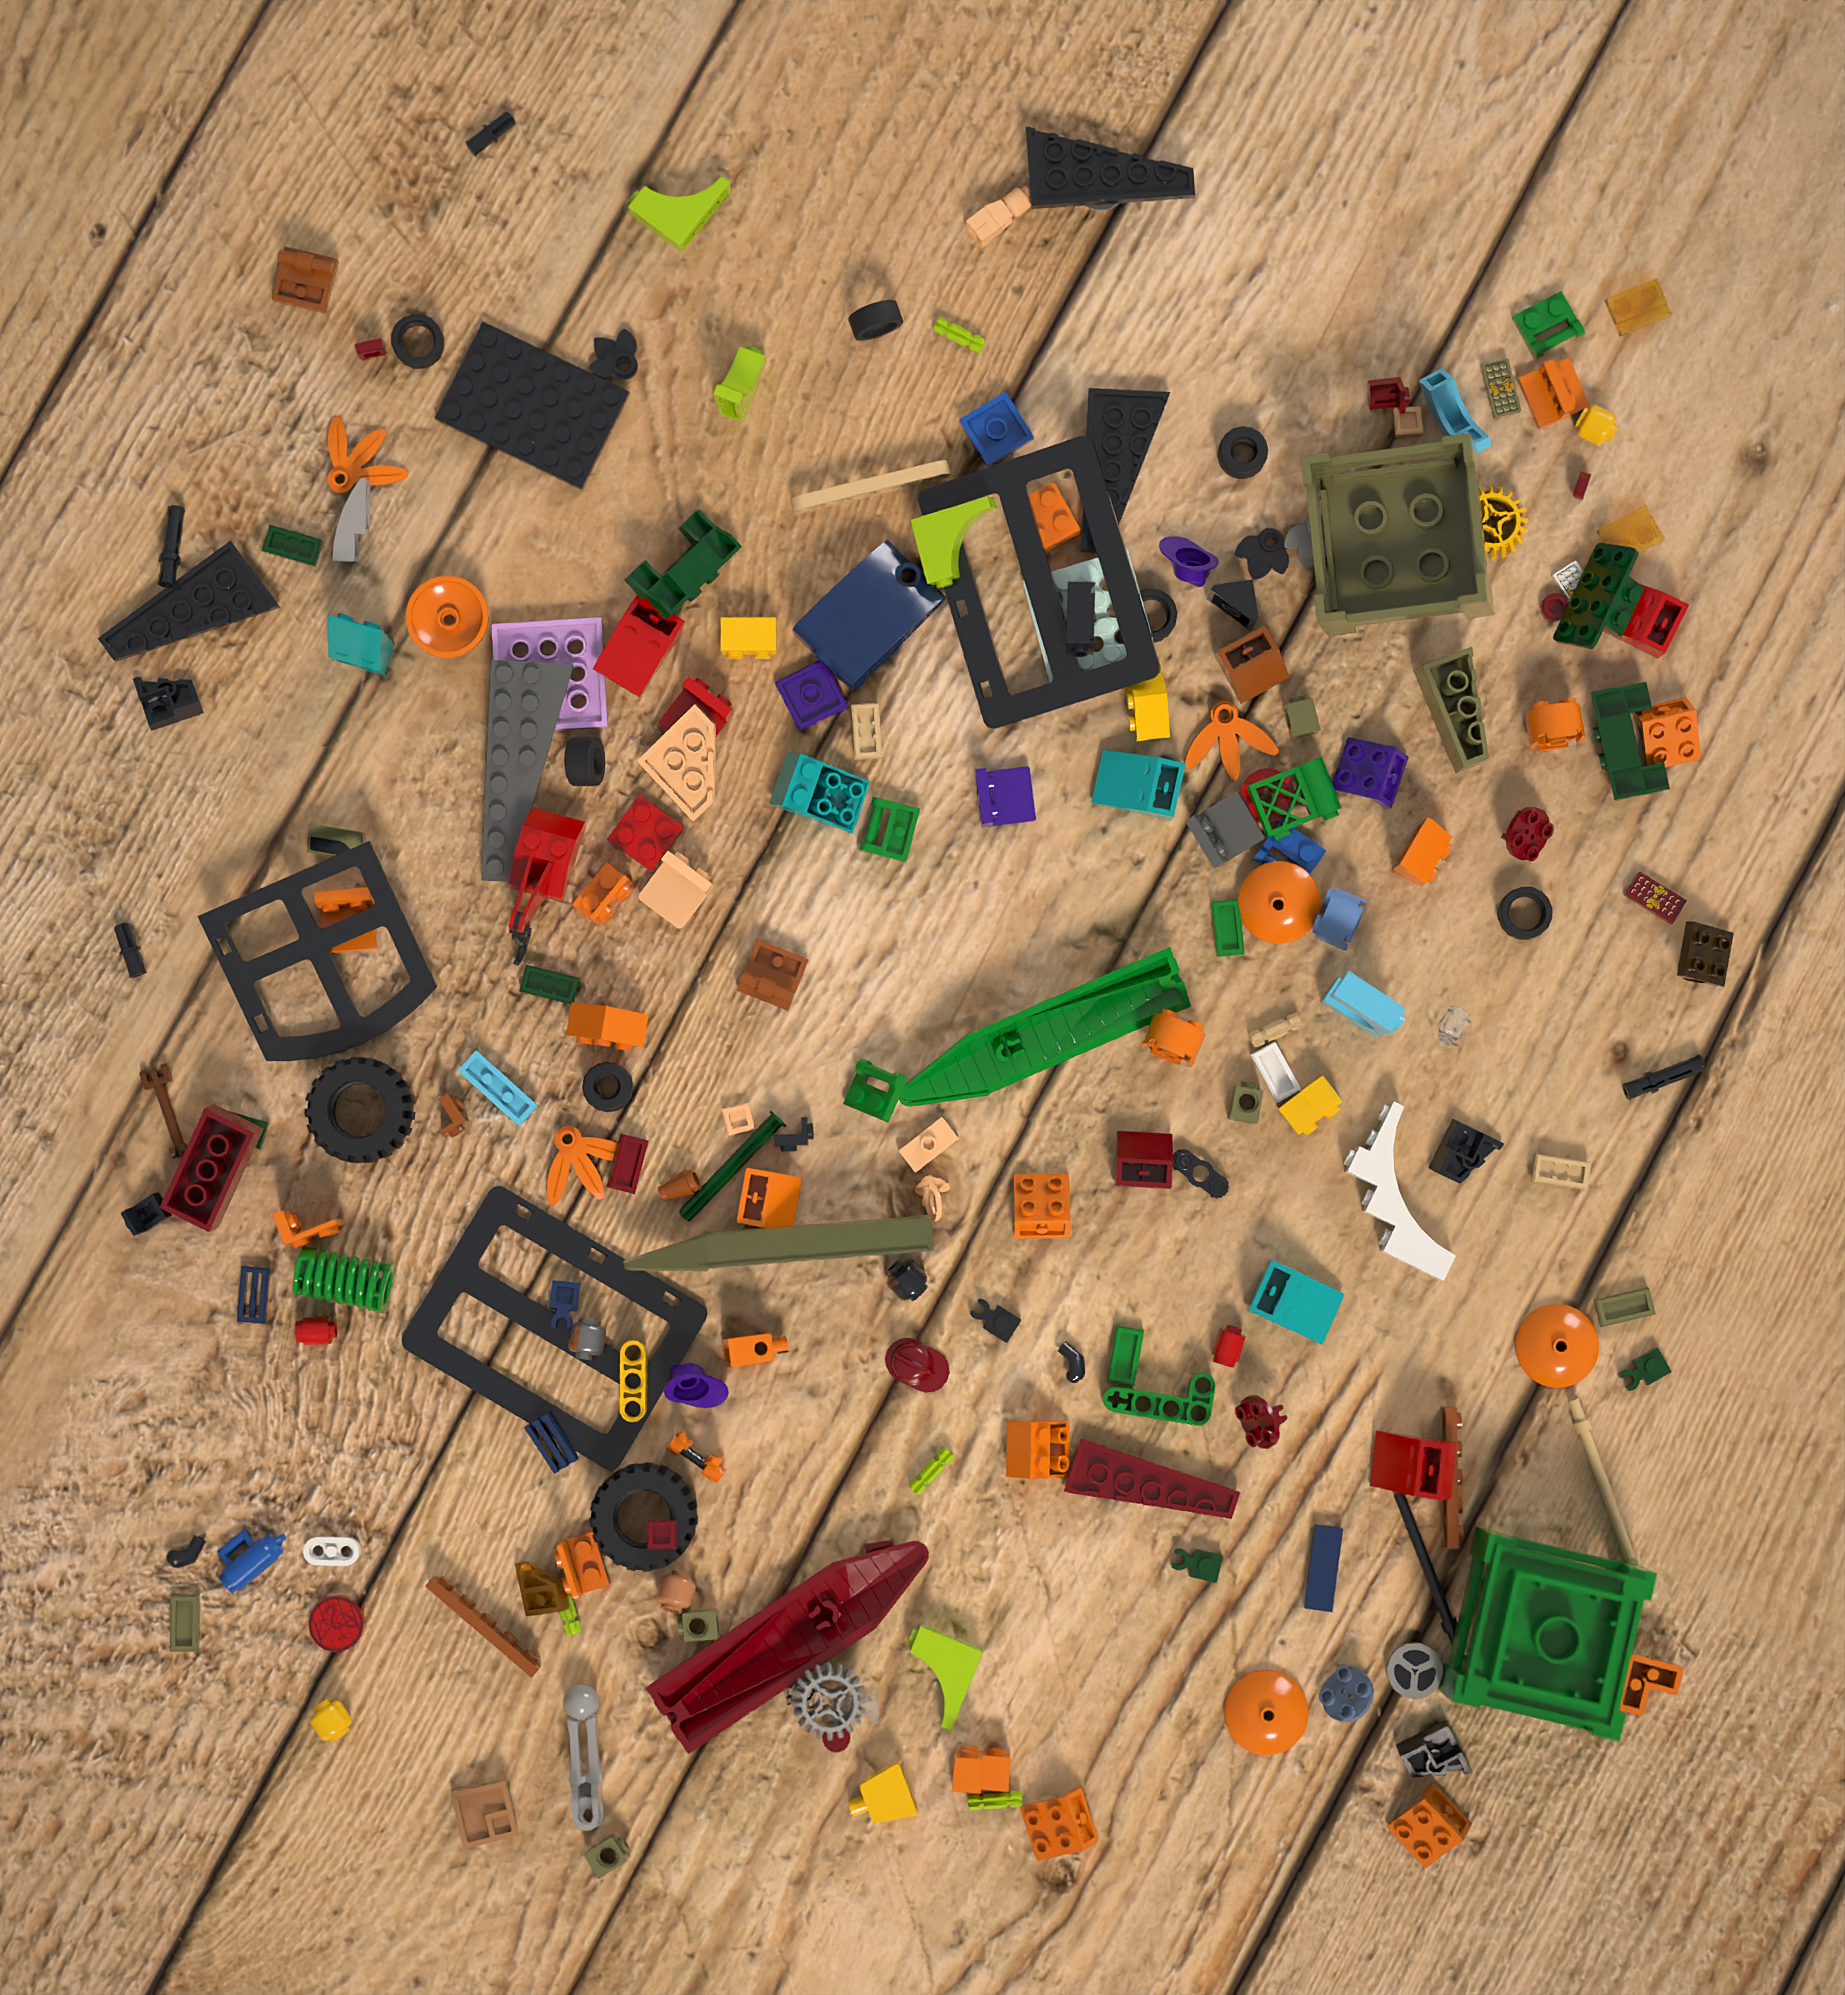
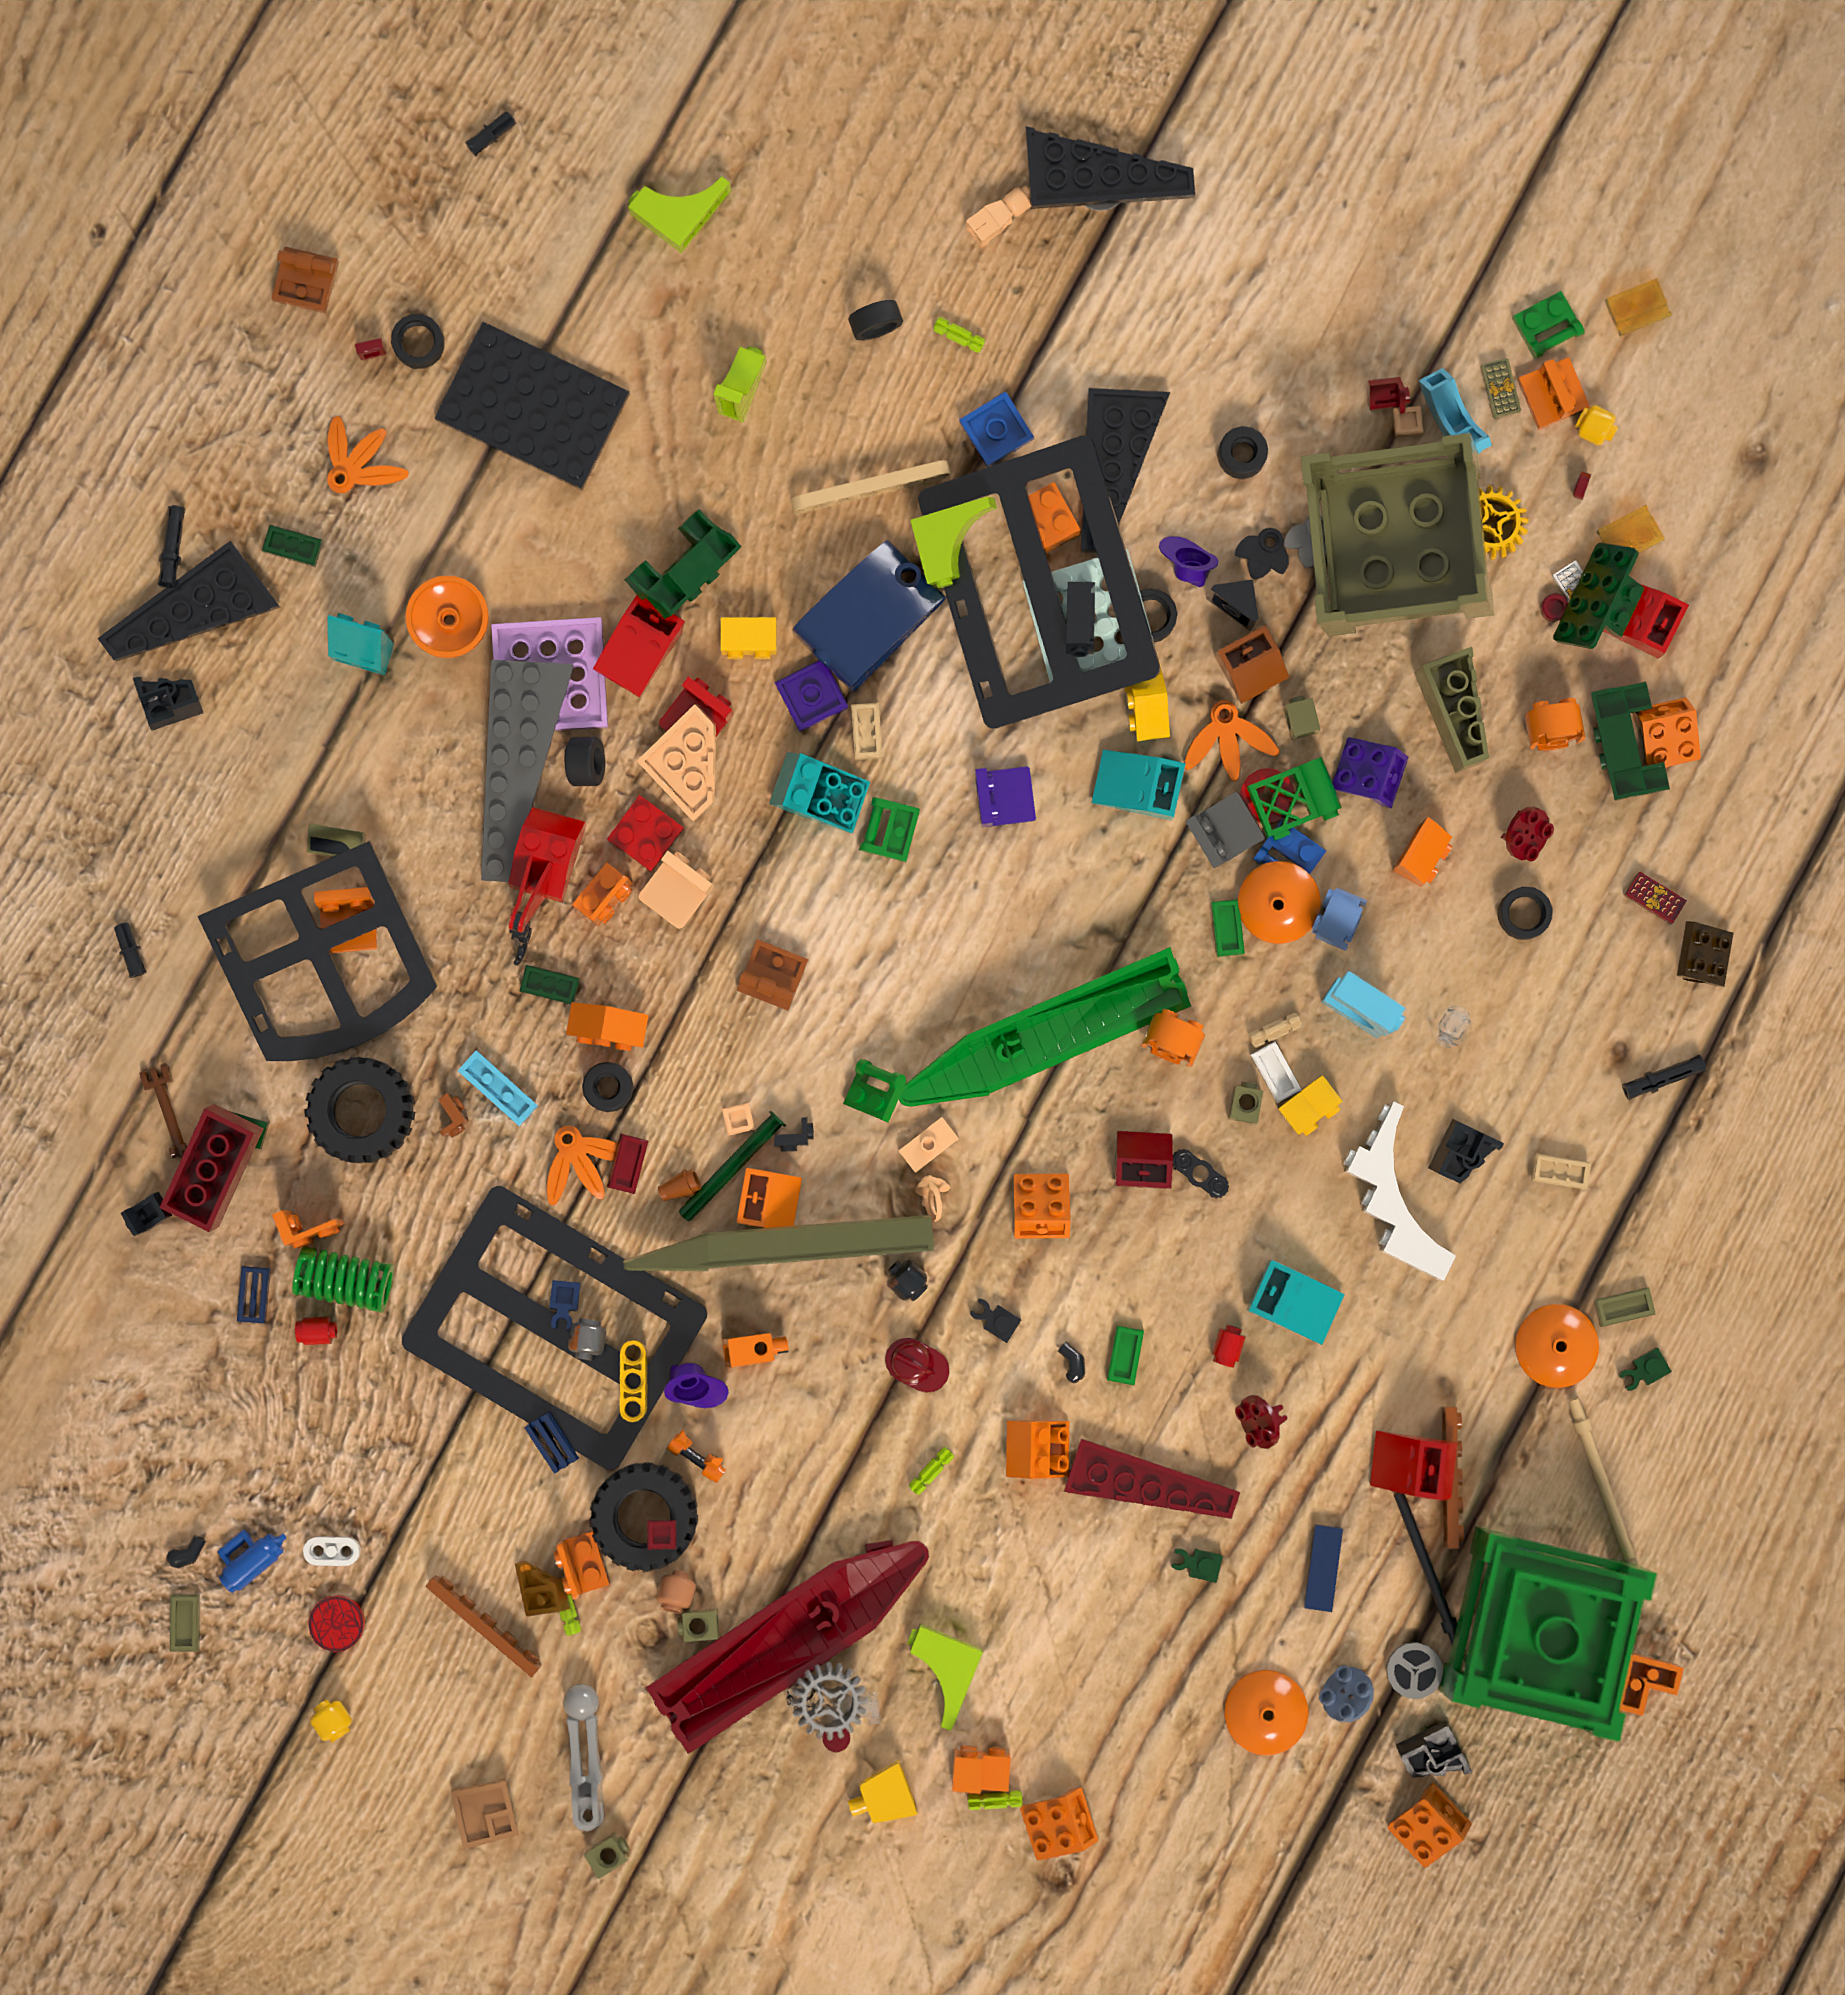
(352, 523): light grey slope -> none
(613, 354): black plate -> none
(1157, 1401): green beam -> none

